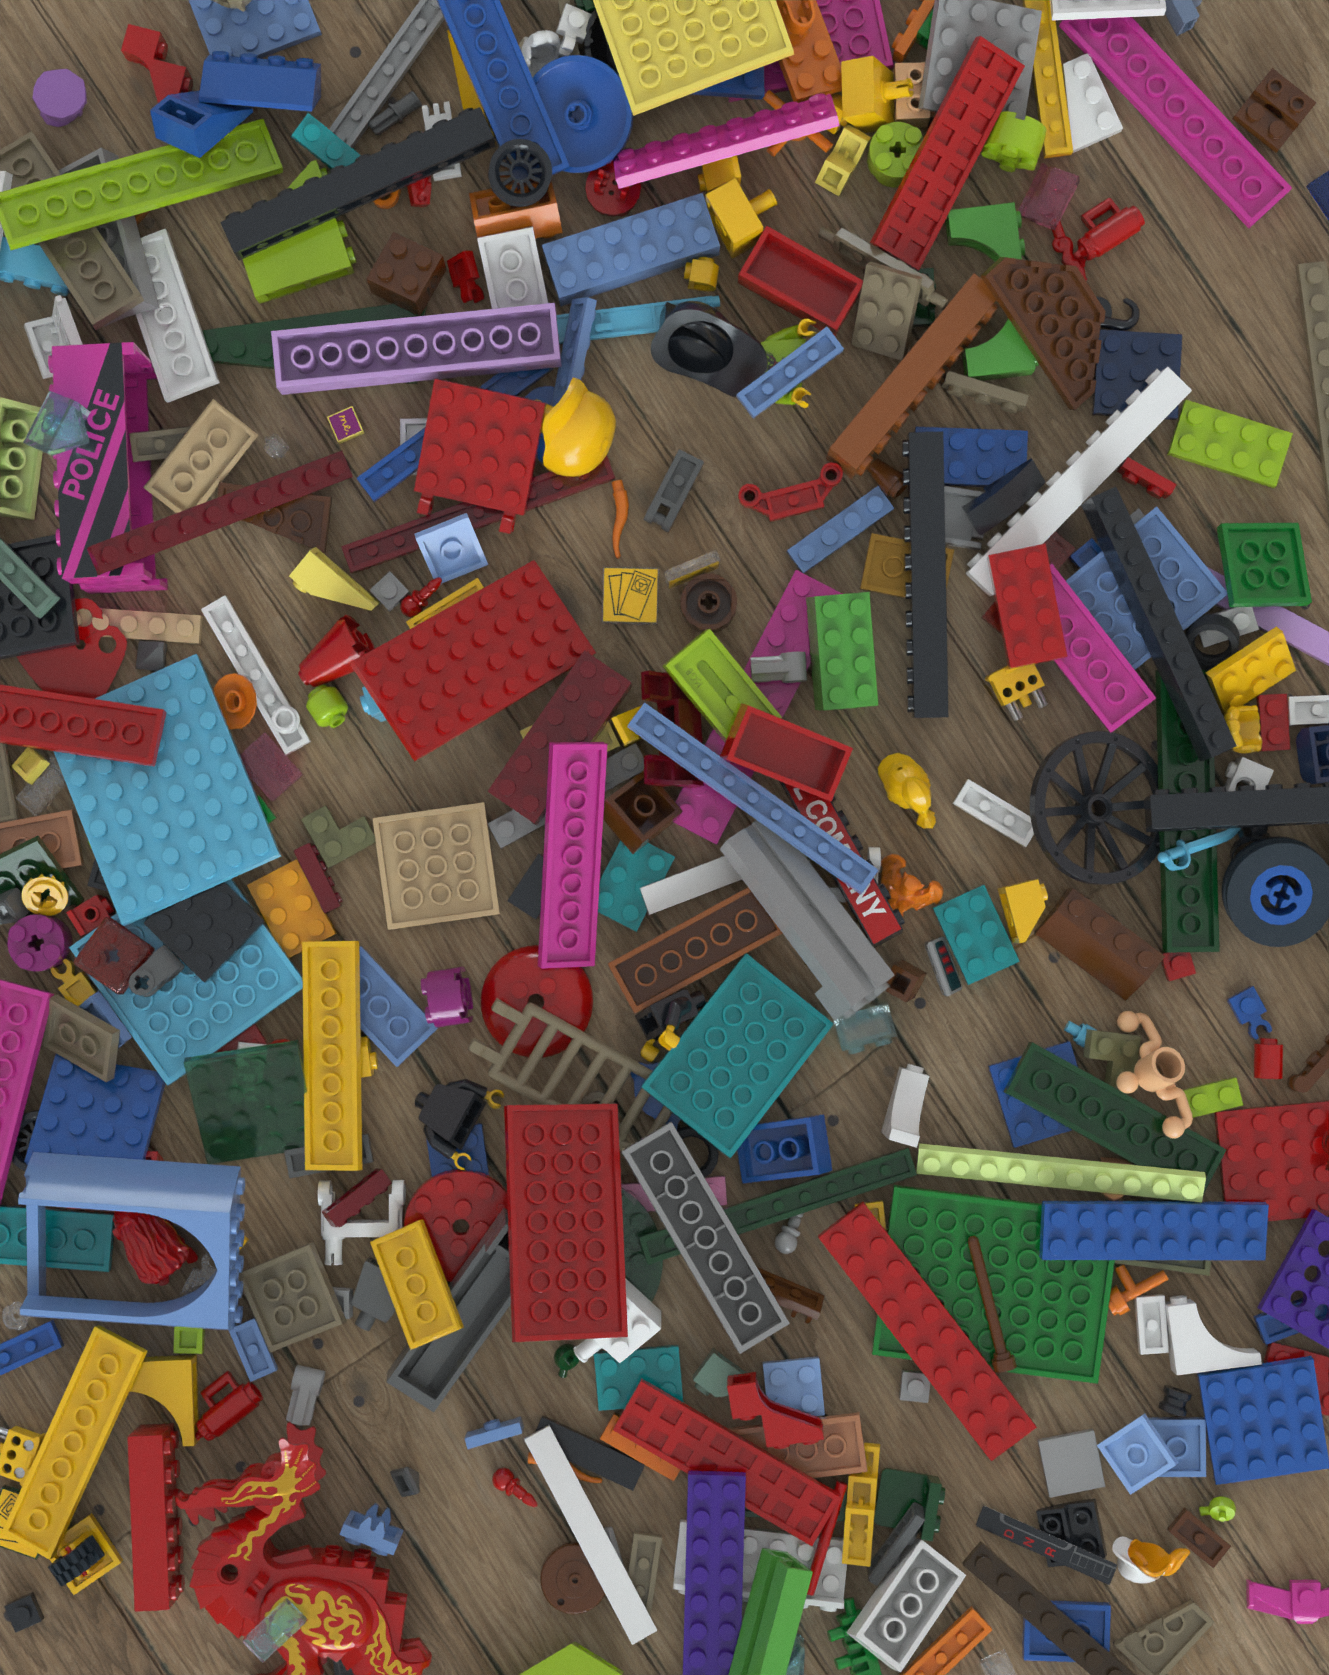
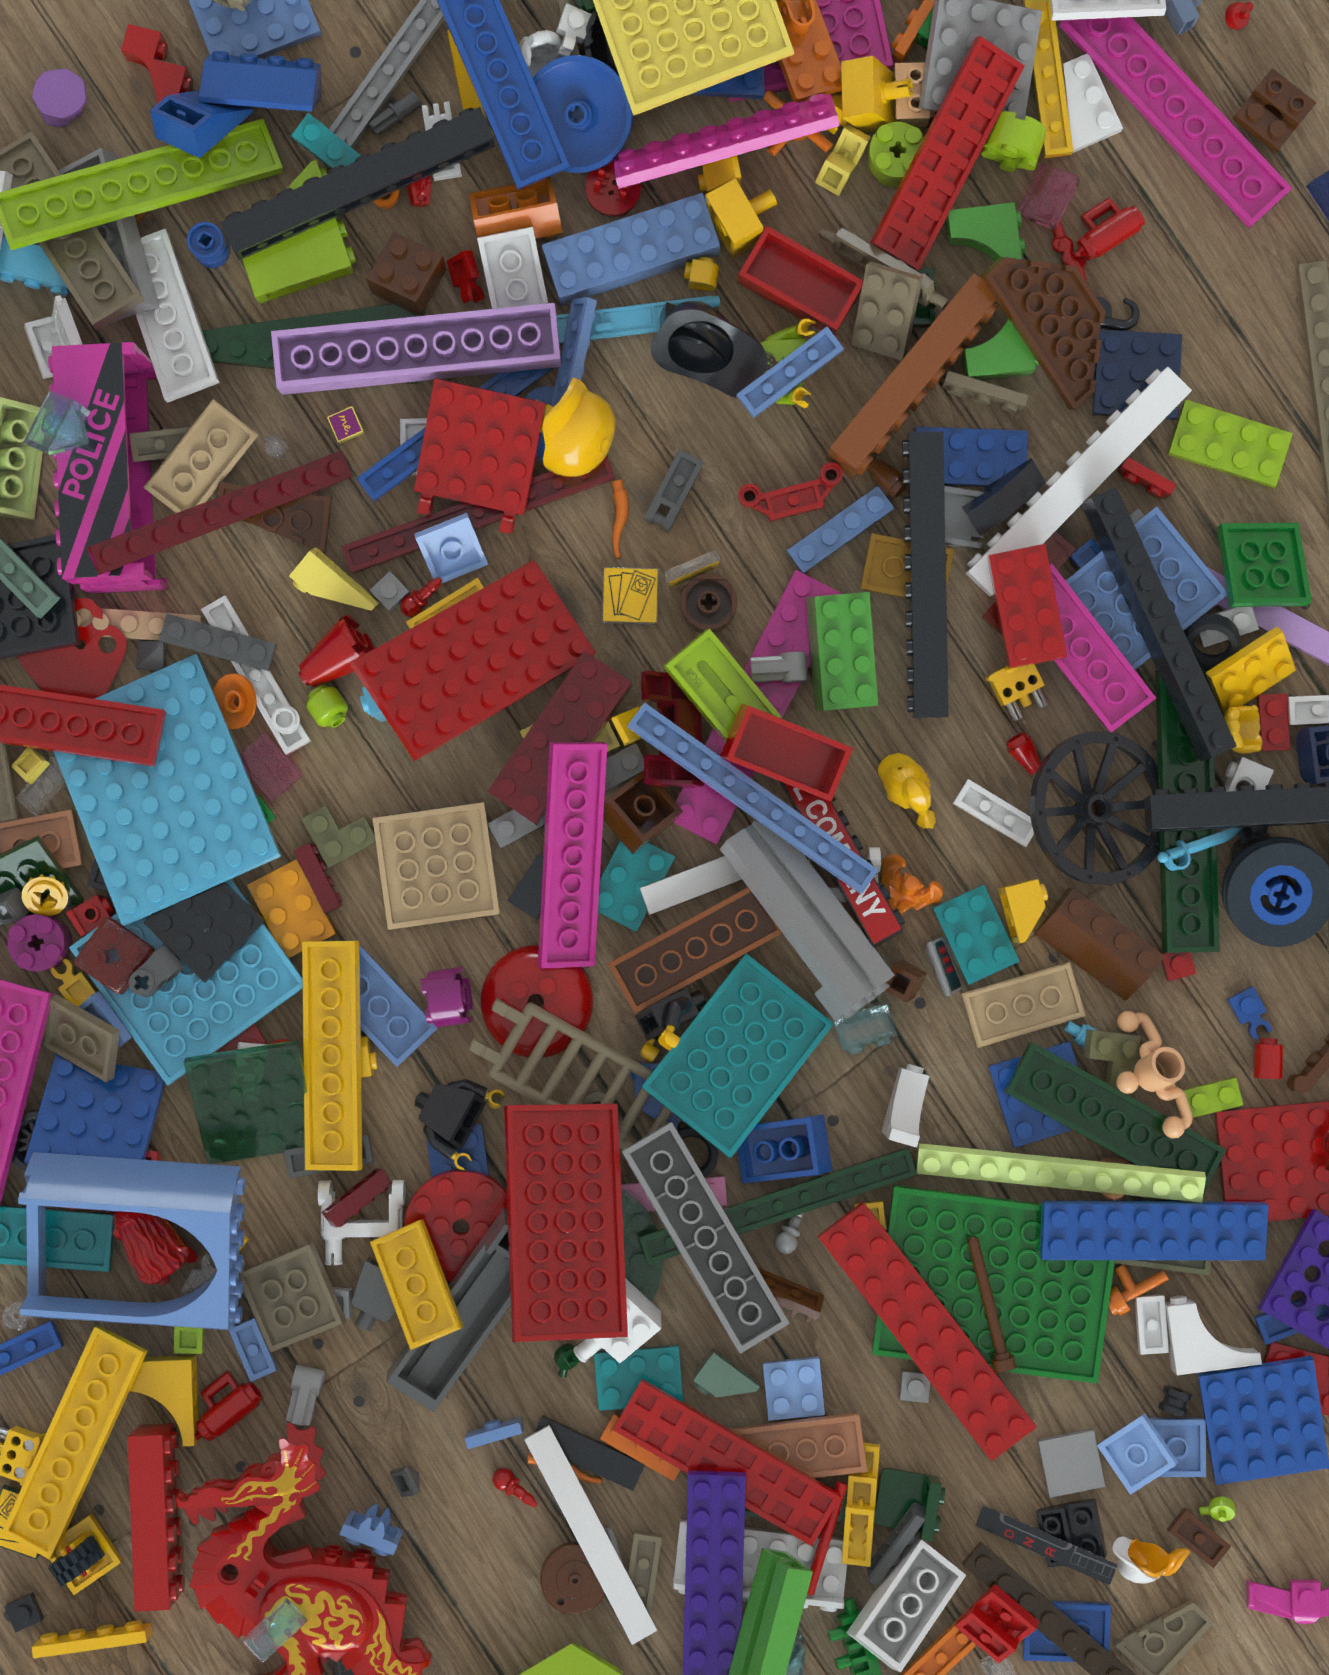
(80, 1640): none -> yellow plate
(208, 245): none -> blue wheel
(218, 642): none -> dark grey plate
(540, 157): black wheel -> none
(780, 1423): red arch -> none
(997, 1623): none -> red slope
(1023, 1004): none -> tan tile
(1024, 752): none -> red cone
(1238, 15): none -> red piece

